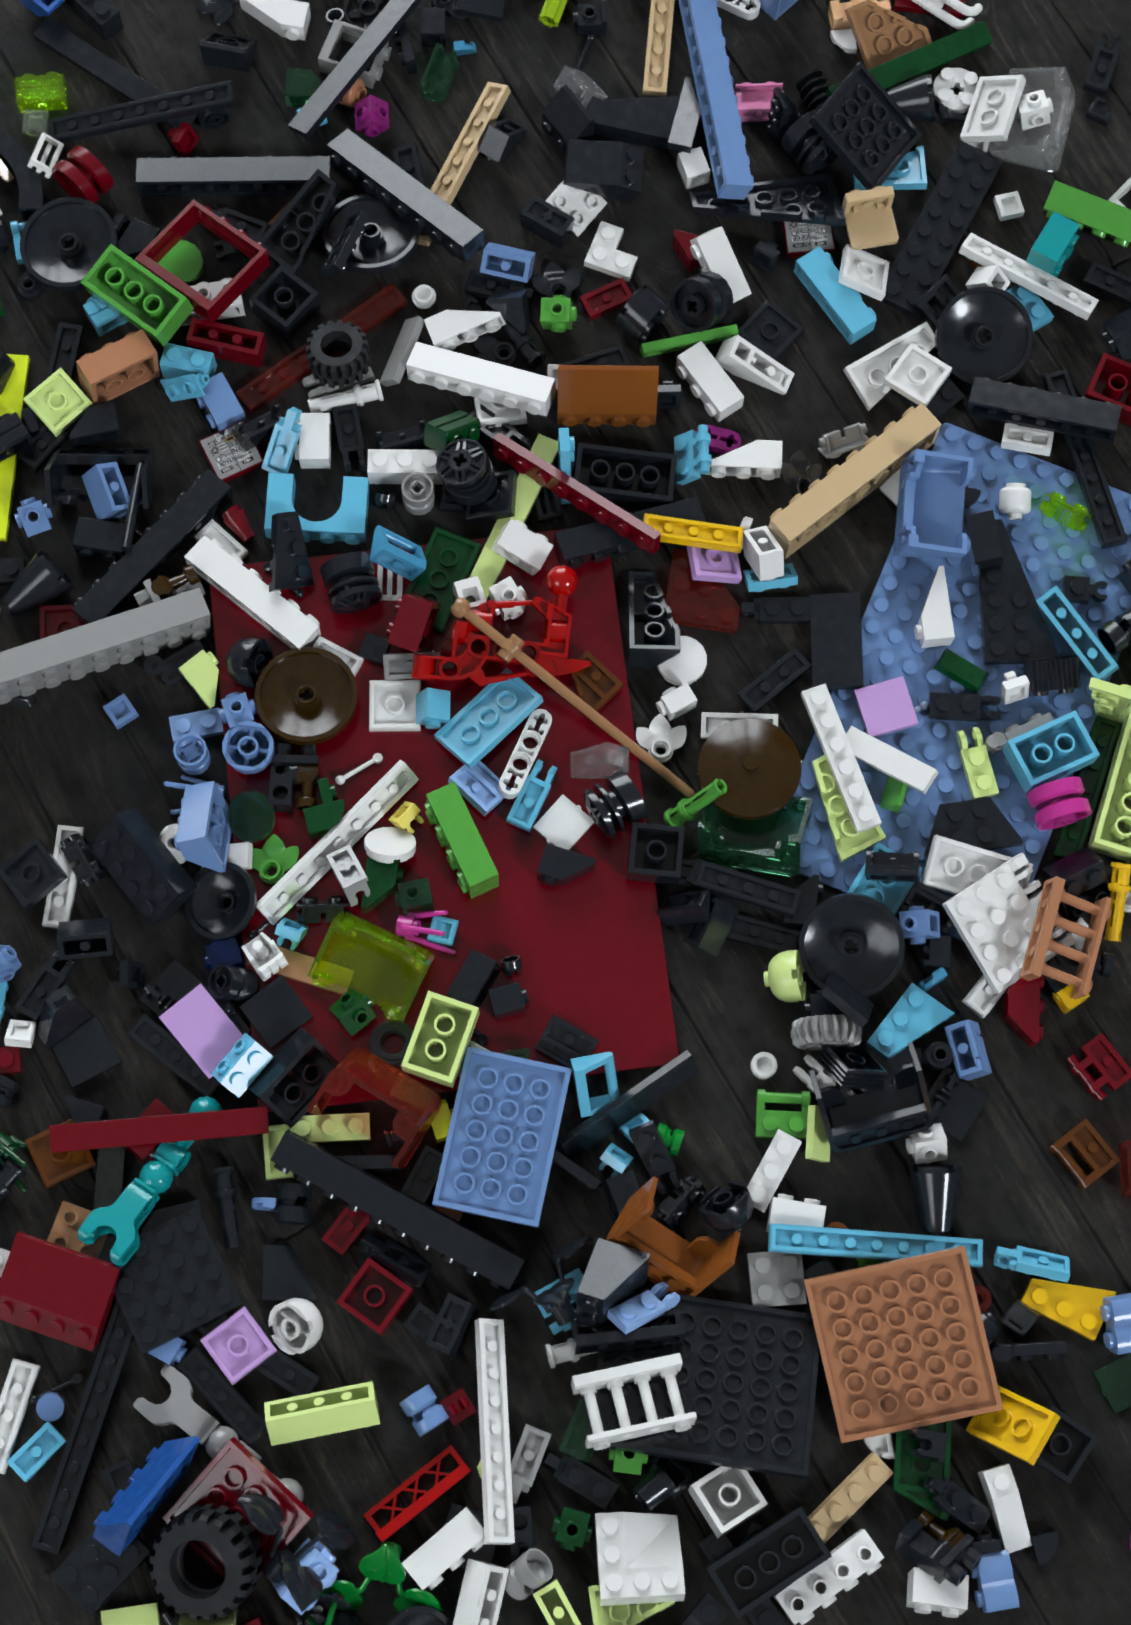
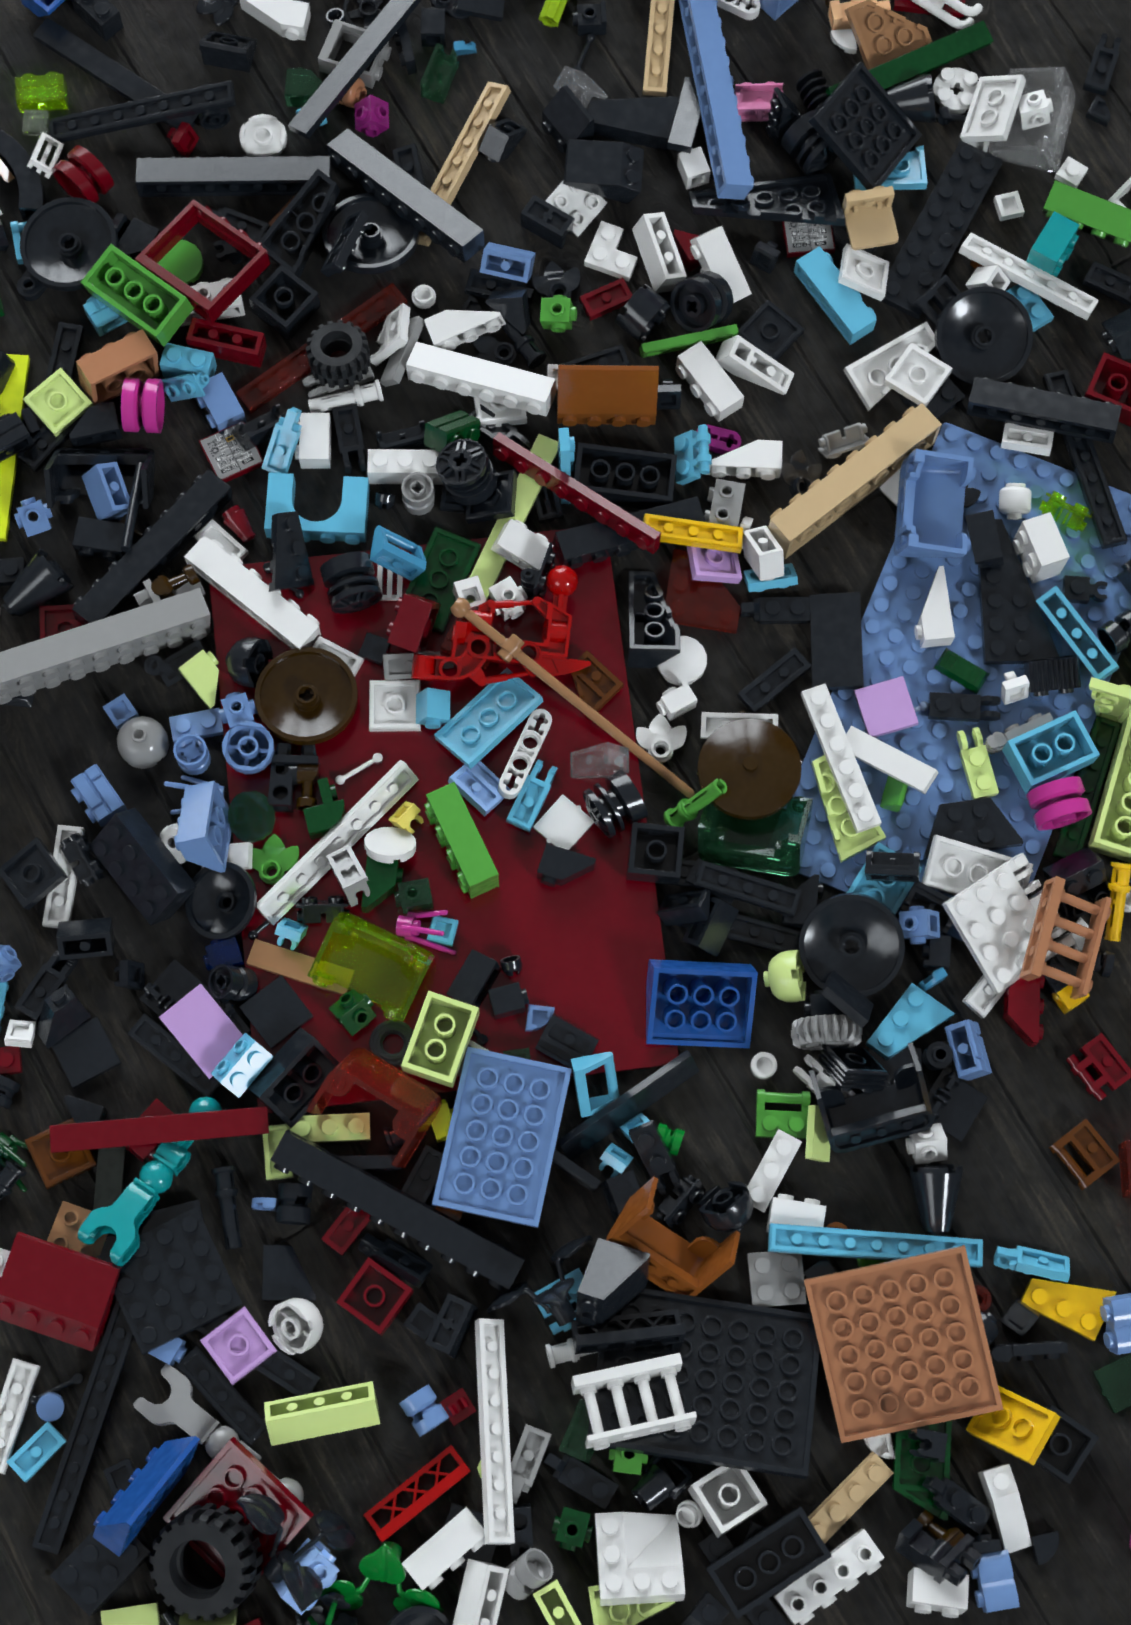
(97, 794): none -> medium blue brick
(142, 405): none -> dark pink wheel
(142, 742): none -> light grey cylinder
(263, 136): none -> white tile
(264, 956): white hand -> none
(393, 335): none -> white wing
(535, 581): none -> black hinge
(538, 1017): none -> medium blue tile
(643, 1308): light blue hinge -> none
(659, 252): none -> white brick
(689, 1514): none -> white plate
(700, 1003): none -> blue slope
(726, 502): none -> light grey brick
(1040, 548): none -> white brick
(1071, 172): none -> white plate

